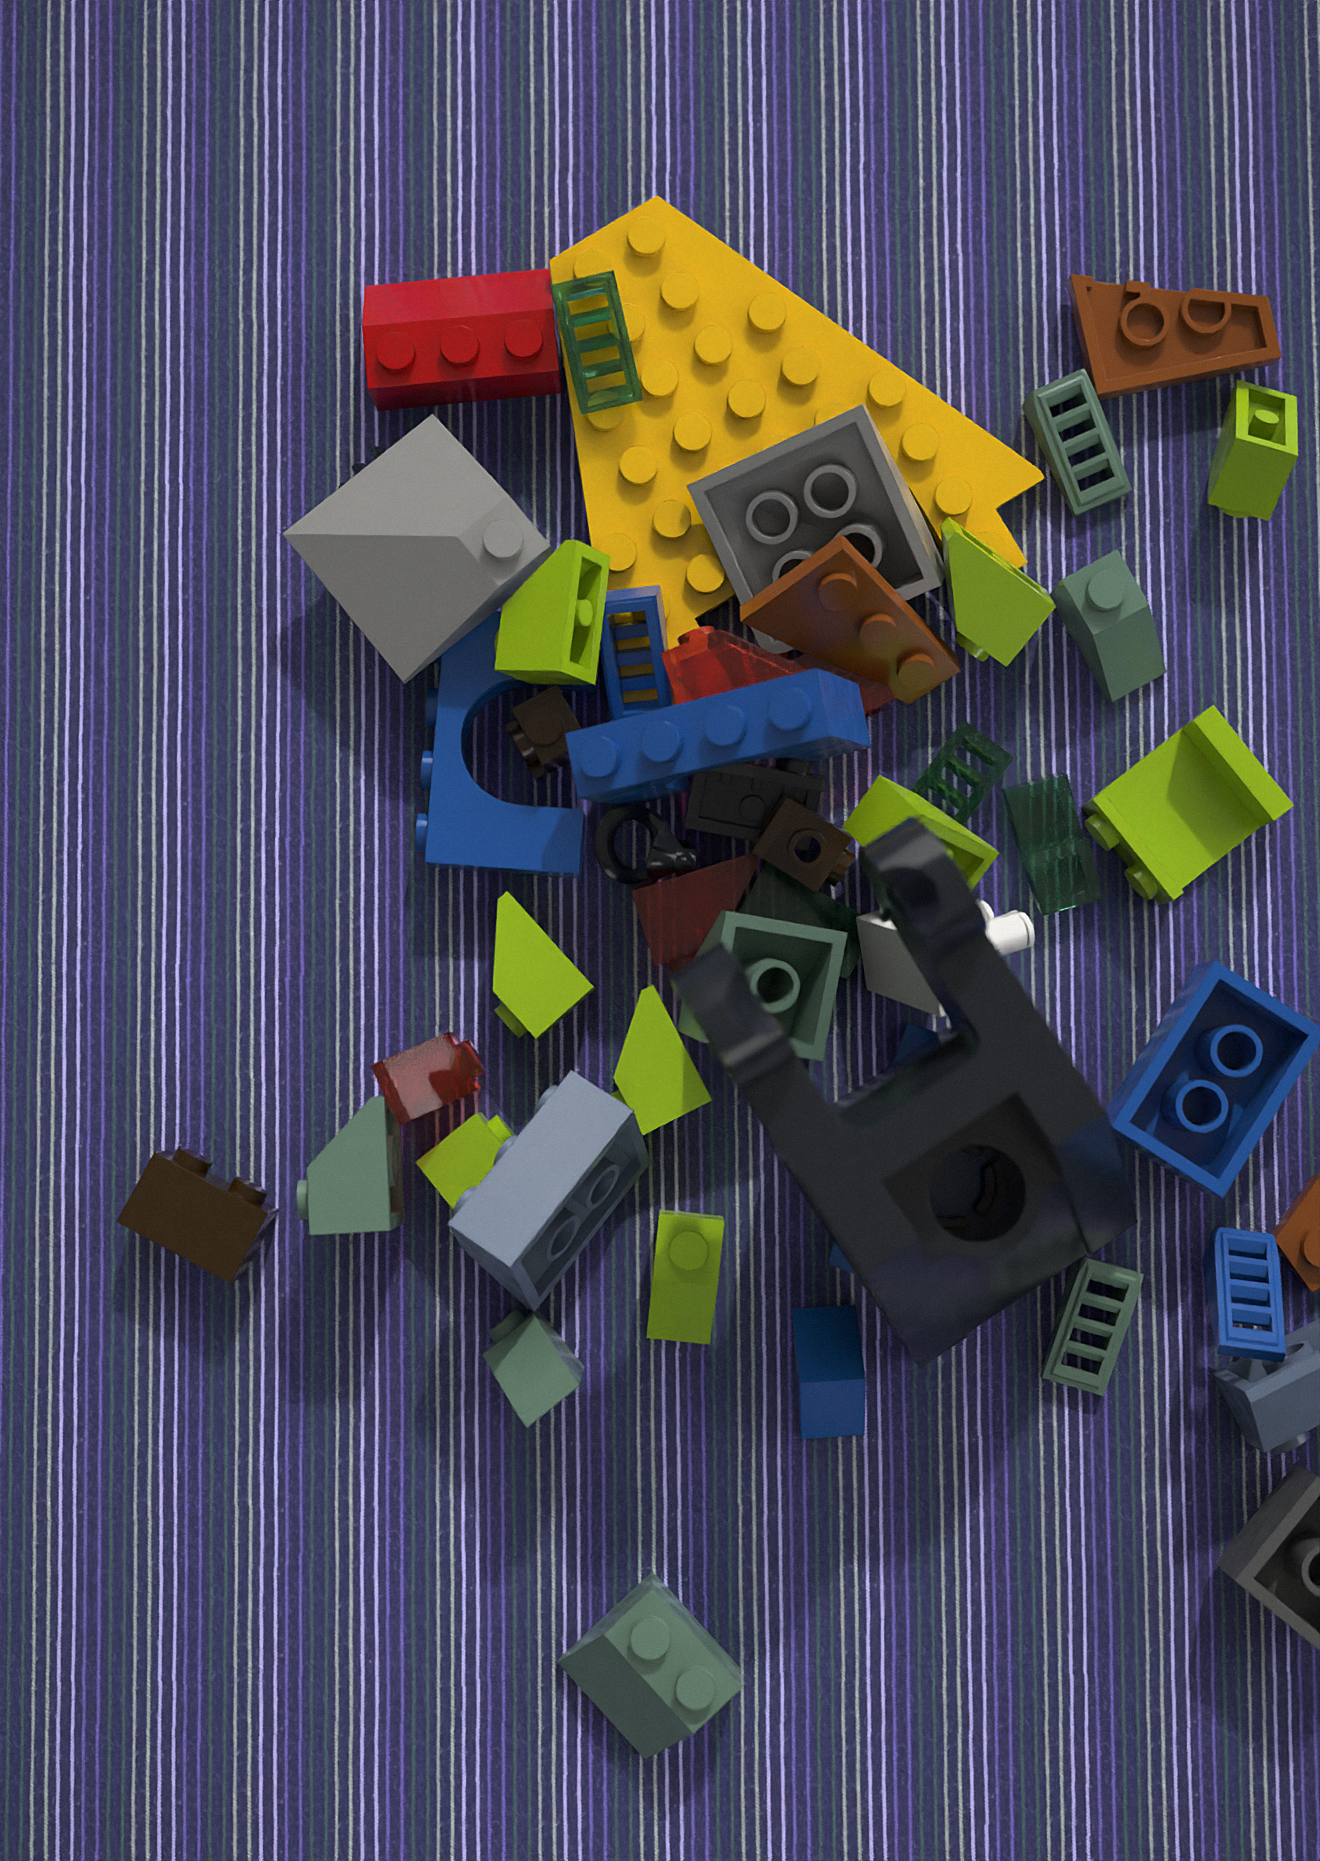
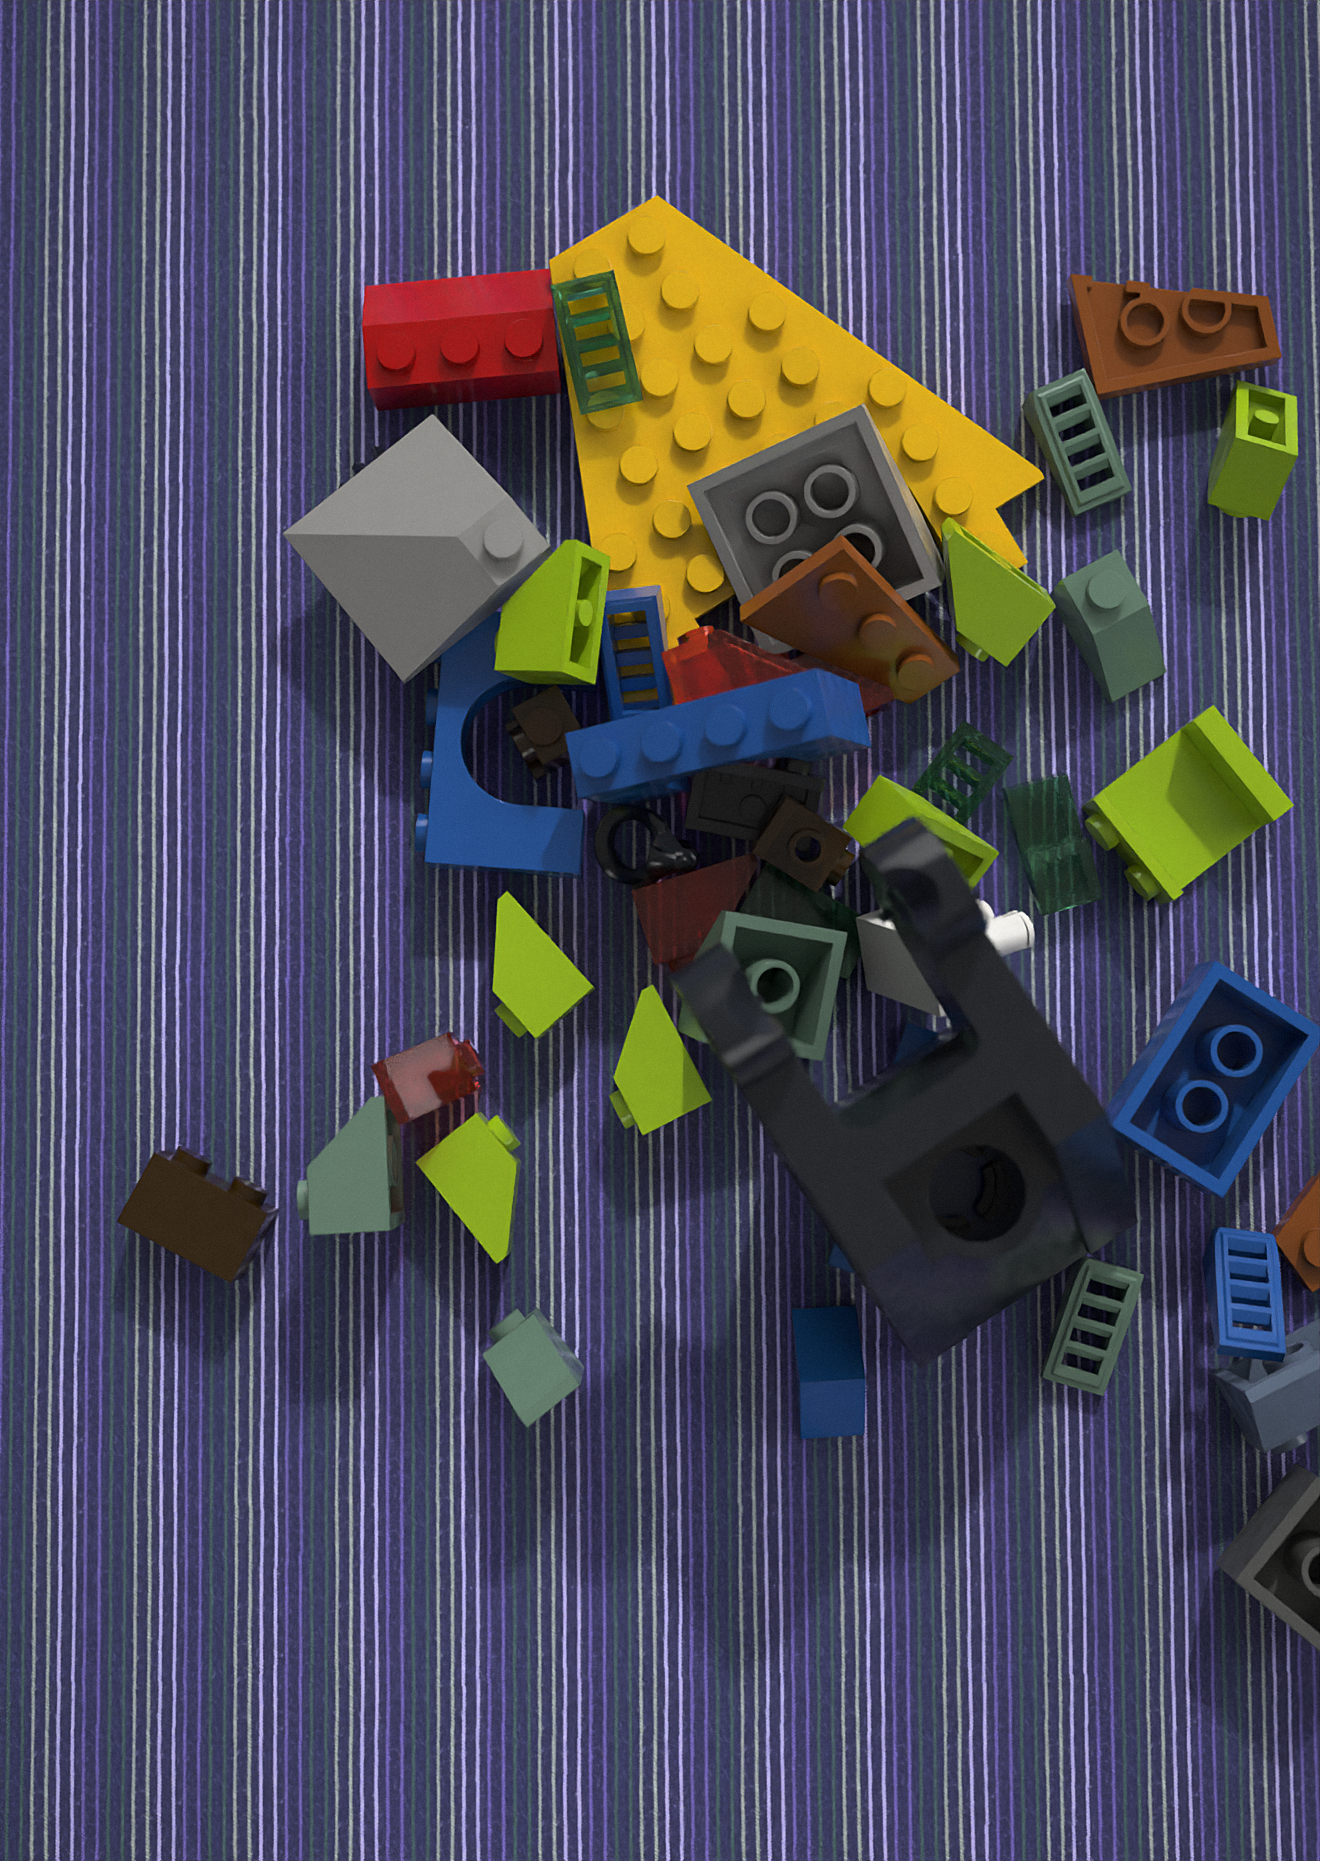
(551, 1188): sand blue slope -> none
(652, 1668): sand green slope -> none
(685, 1276): lime slope -> none

